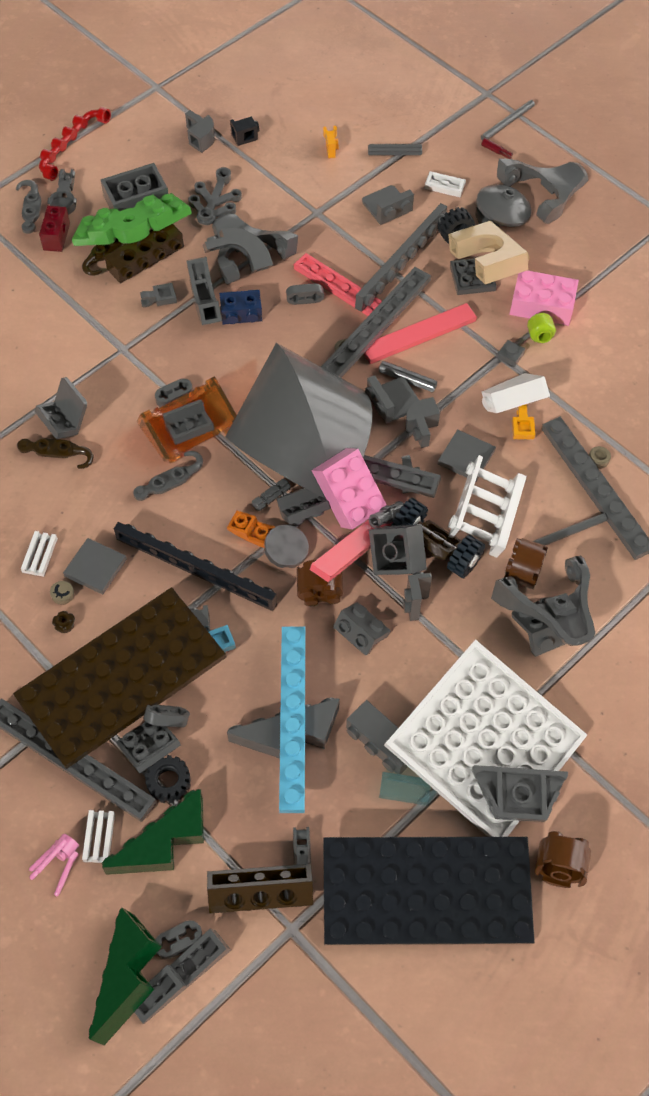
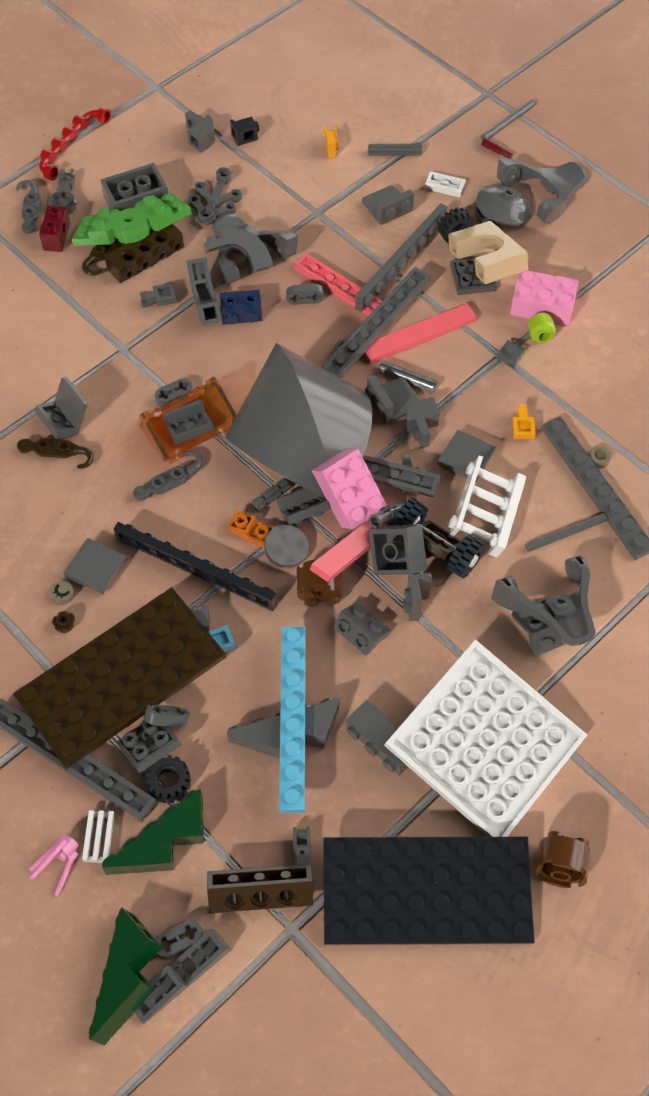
(31, 550): white tile -> none
(404, 788): clear light blue tile -> none
(515, 393): white slope -> none
(519, 792): dark grey wing -> none
(526, 562): reddish brown brick -> none

